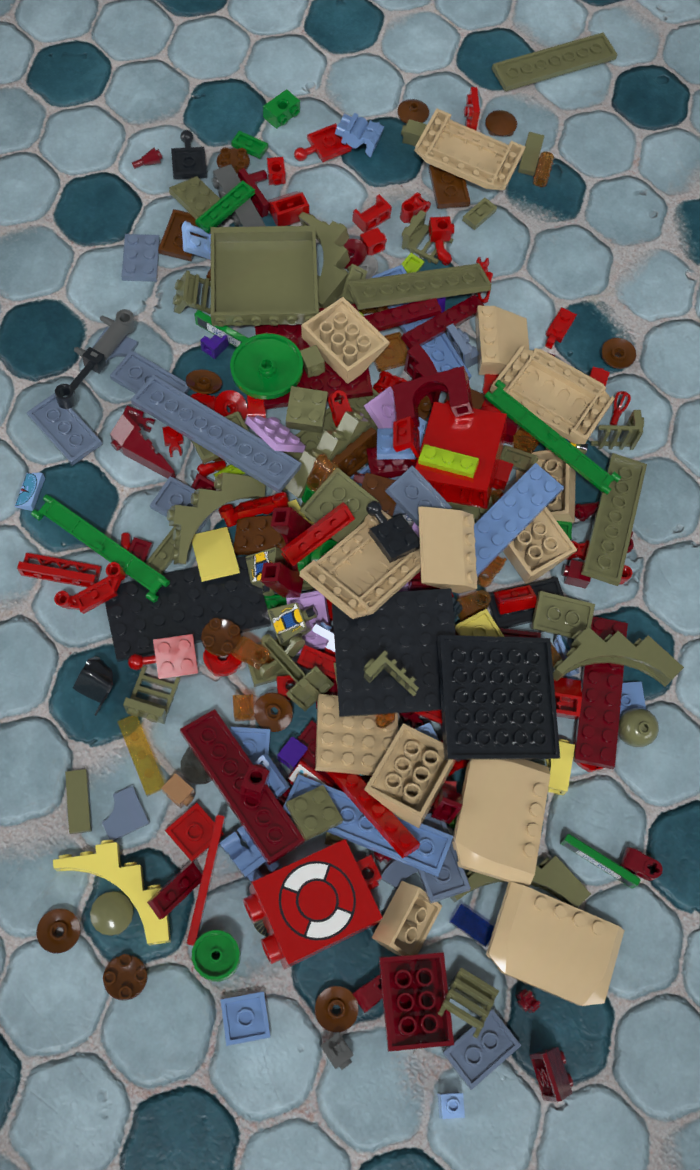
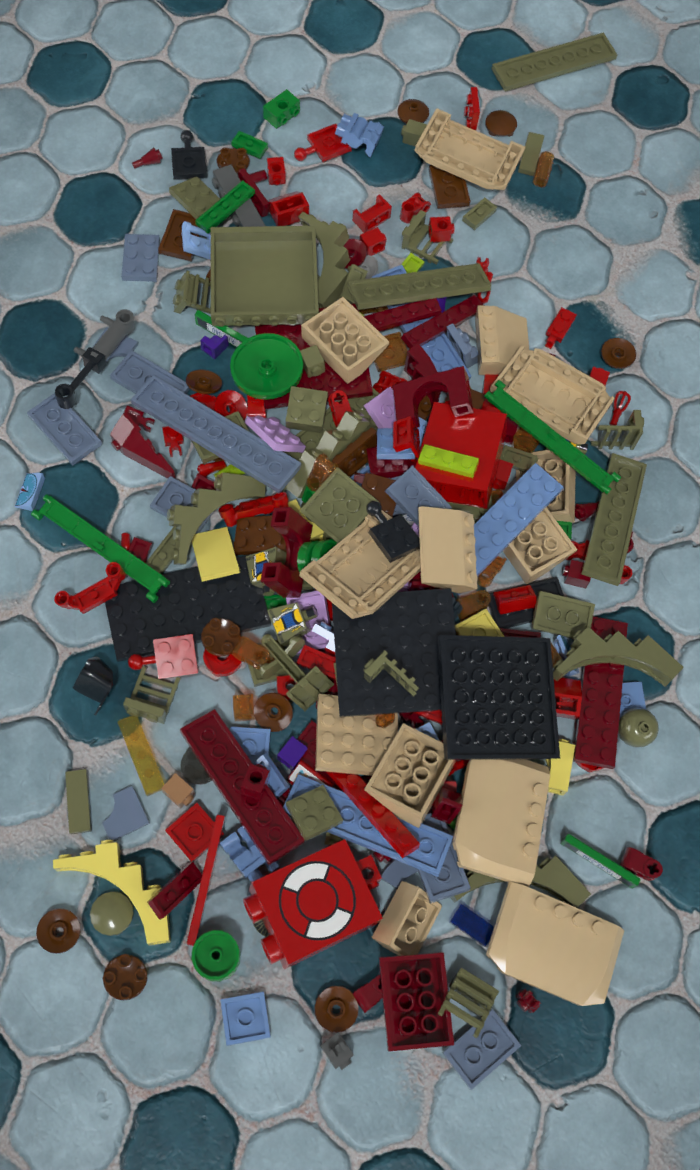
(59, 574): red fence -> none
(317, 534): red fence -> none
(442, 253): red arm -> none
(451, 1105): light blue brick -> none
(551, 1074): dark red slope -> none

